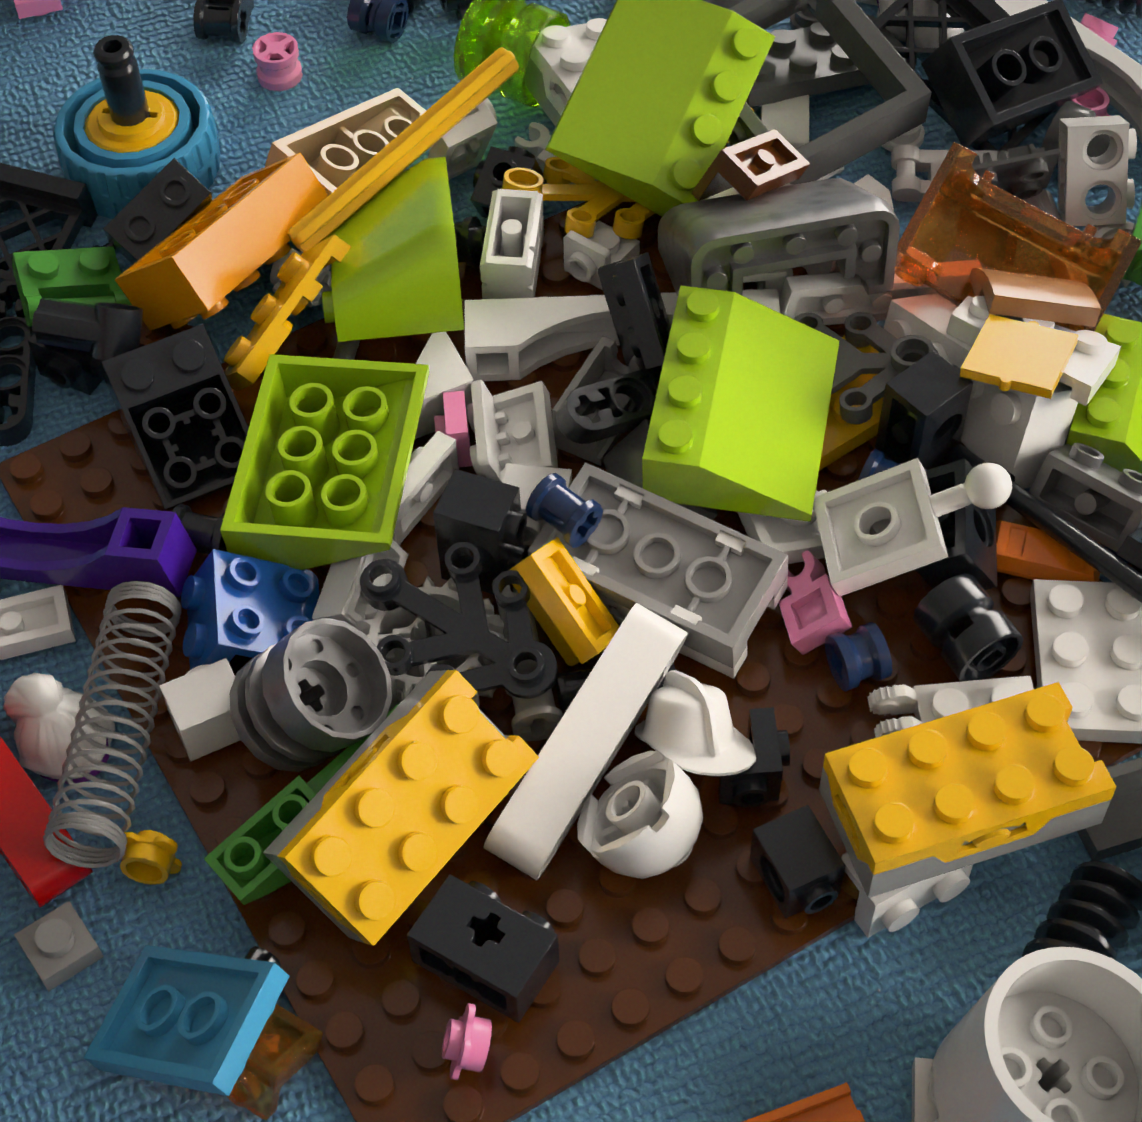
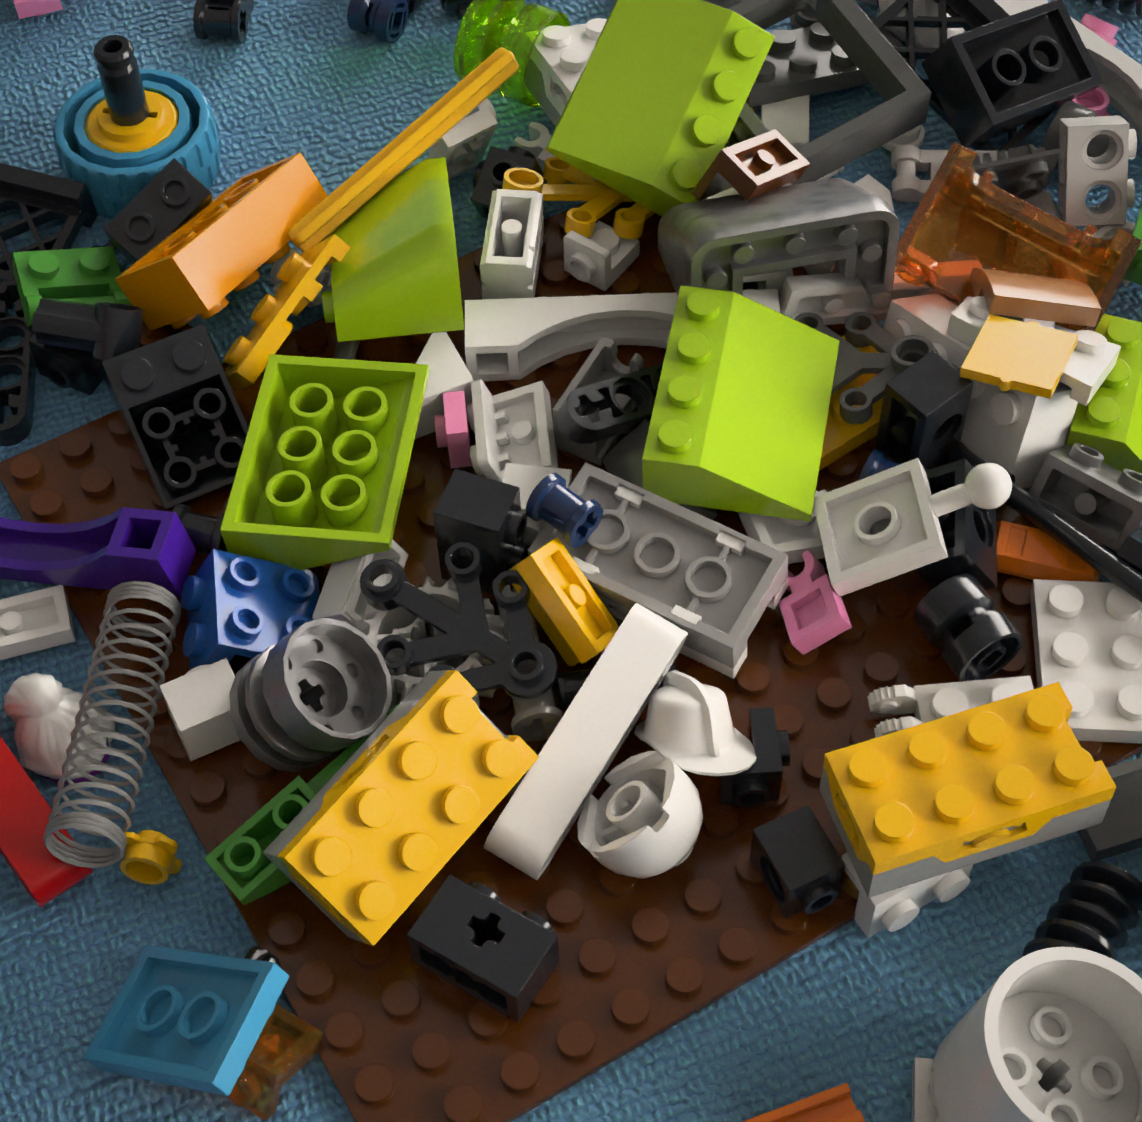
(58, 945): light grey plate -> none
(277, 61): bright pink wheel -> none
(350, 138): tan wedge -> none
(425, 481): white plate -> none
(467, 1042): bright pink plate -> none
(469, 241): black plate -> none
(636, 309): black bracket -> none
(858, 656): dark blue wheel -> none

